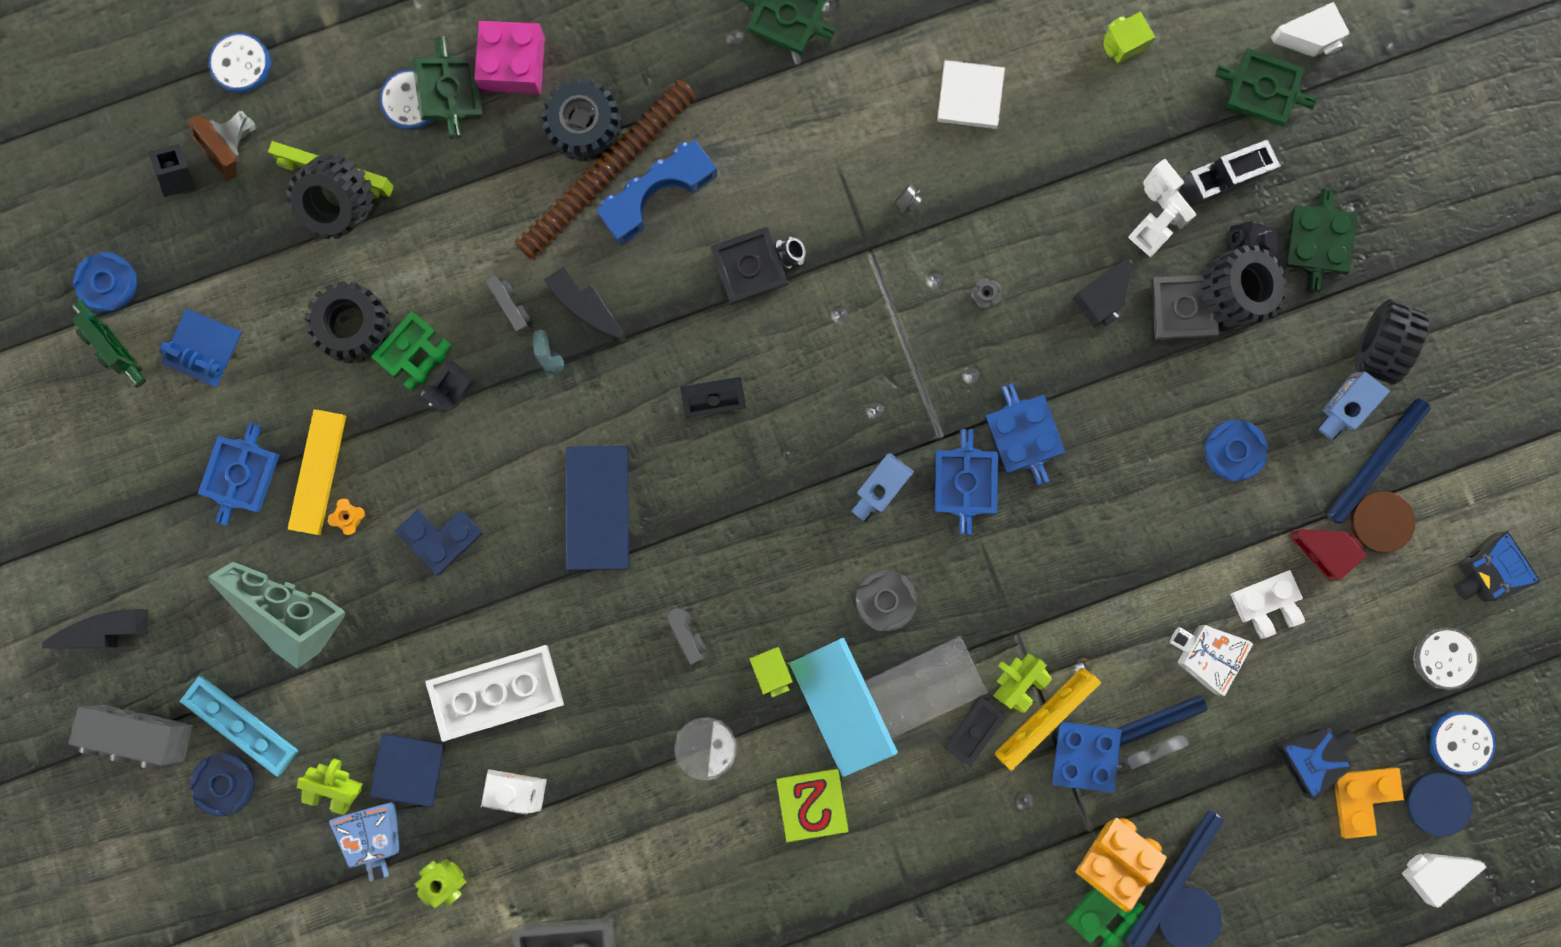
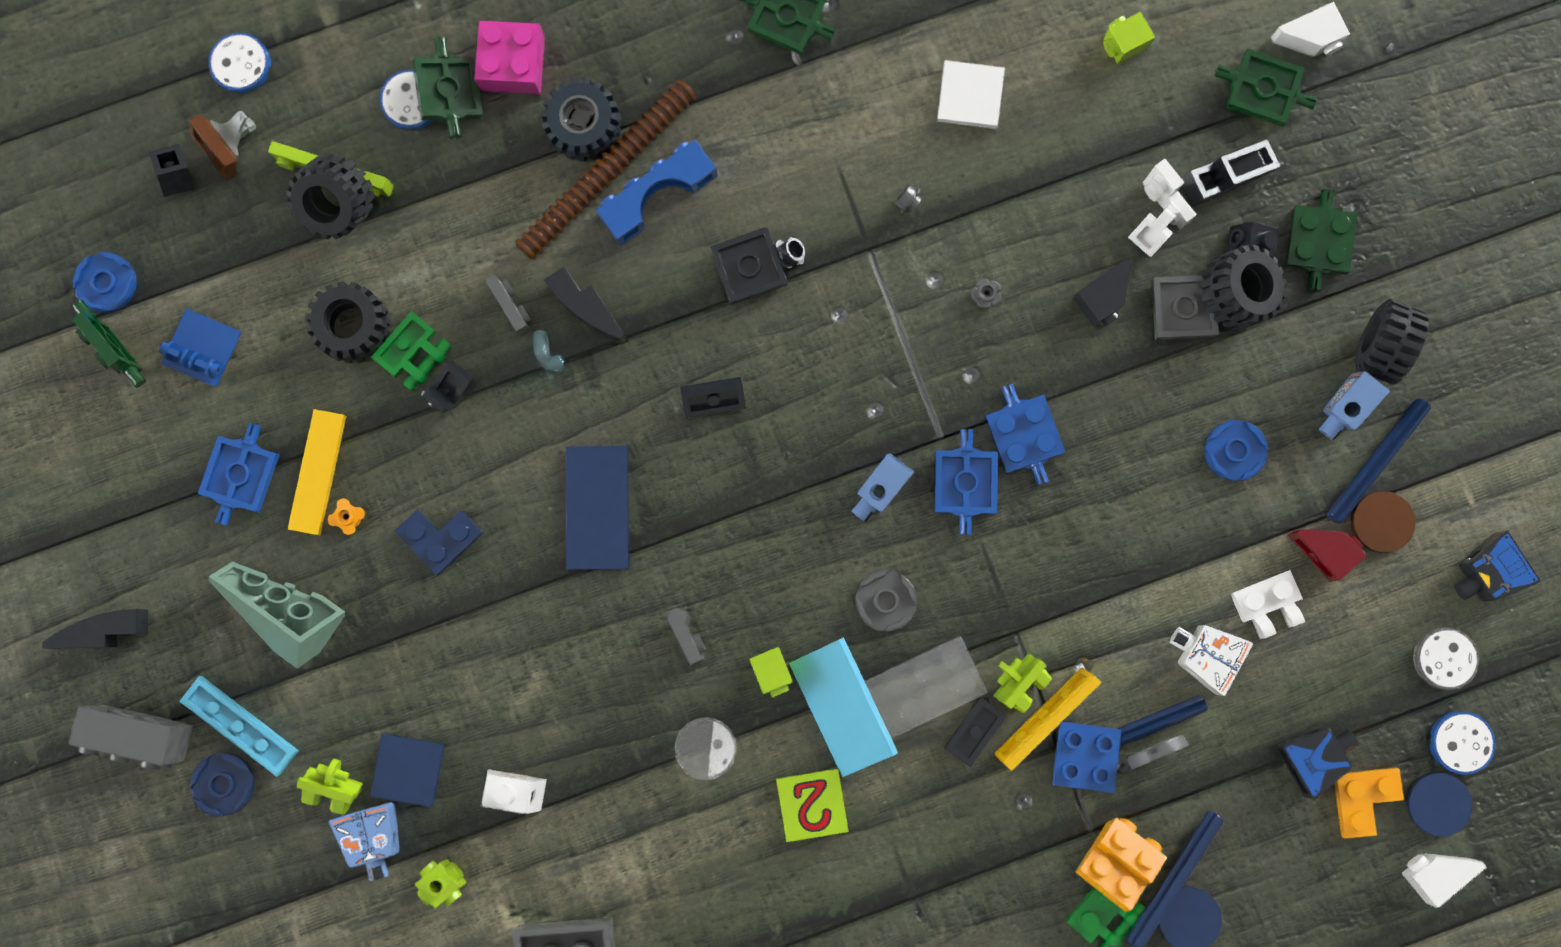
(494, 693): white plate -> none

